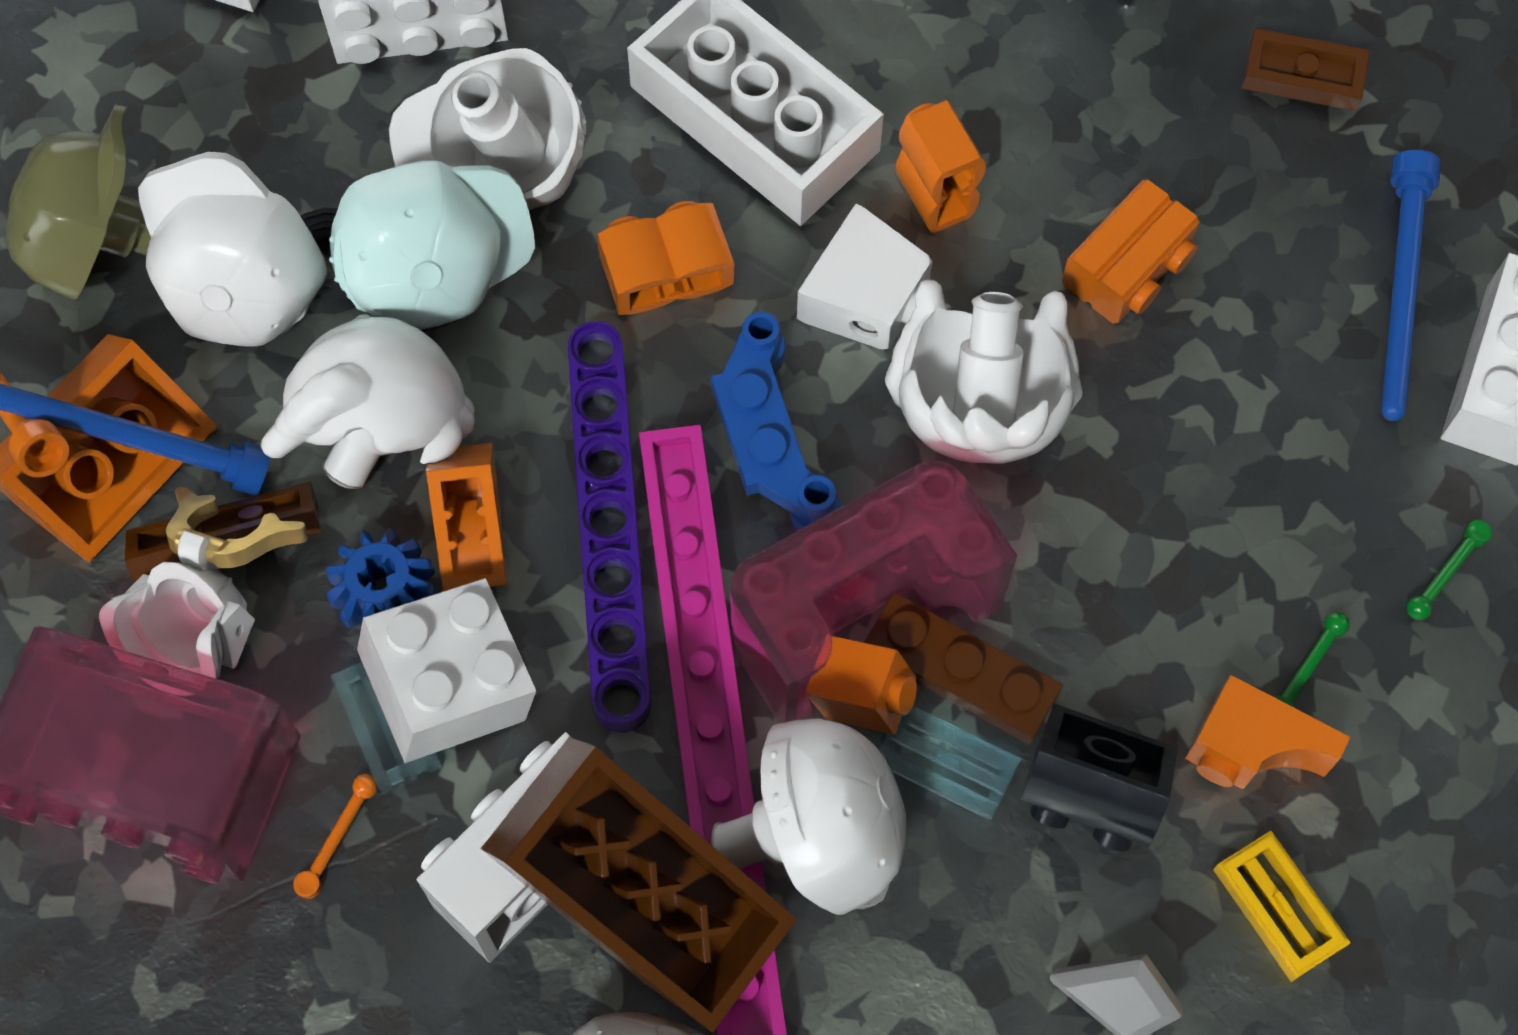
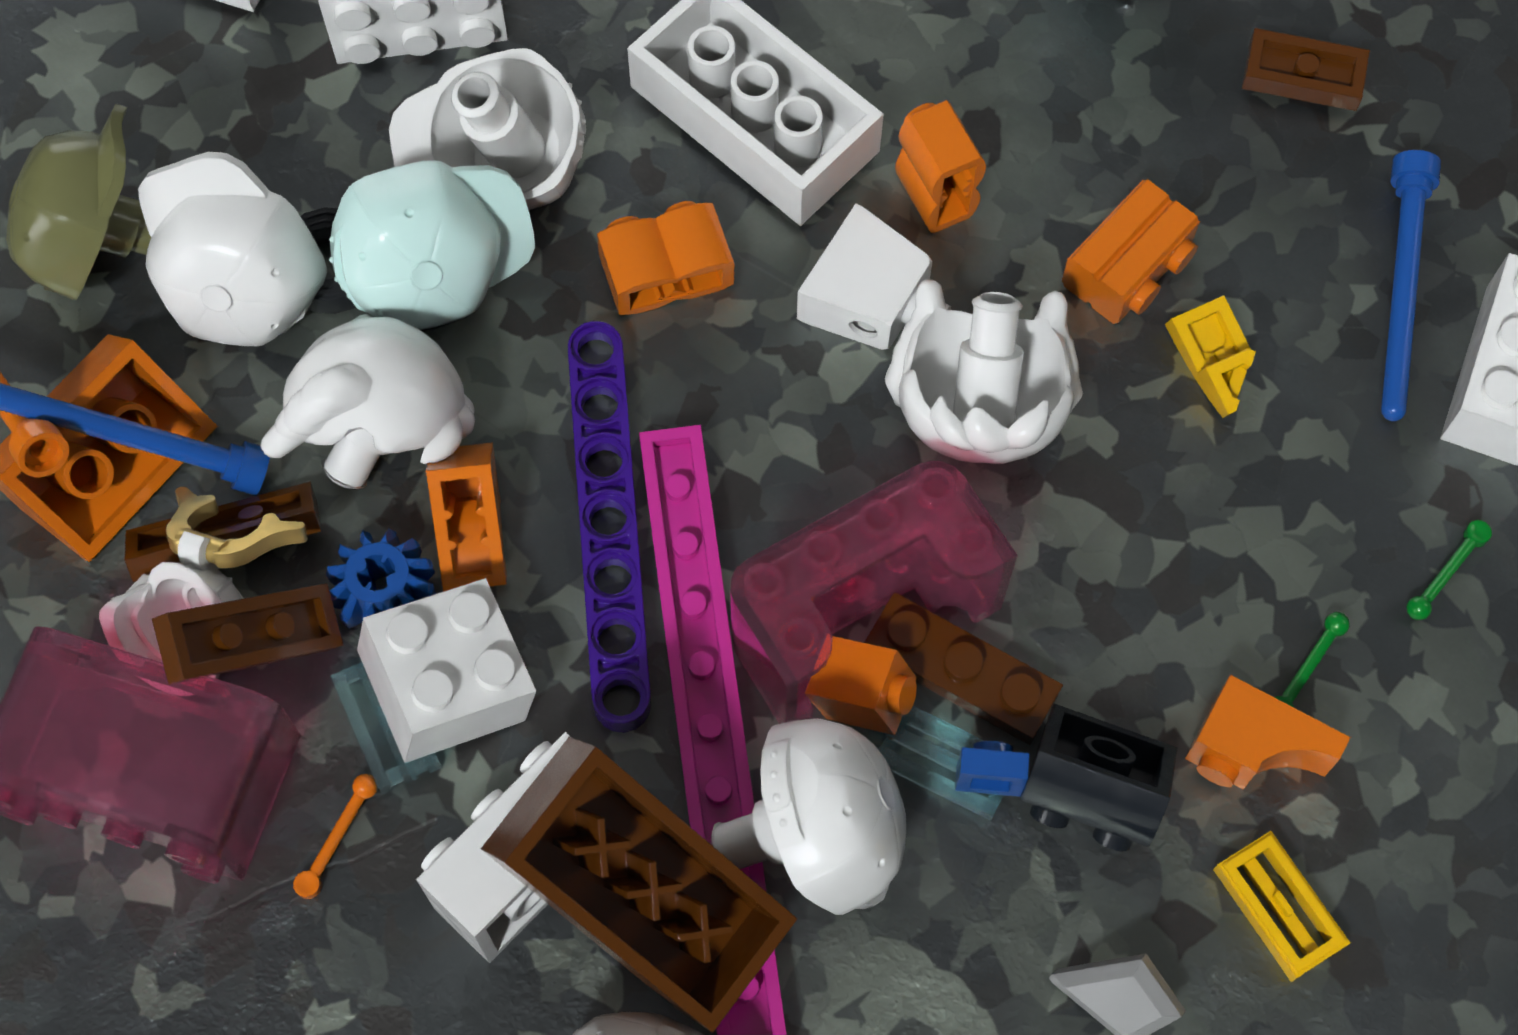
(246, 633): none -> reddish brown plate
(761, 426): blue plate -> none
(992, 769): none -> blue plate
(1213, 351): none -> yellow slope

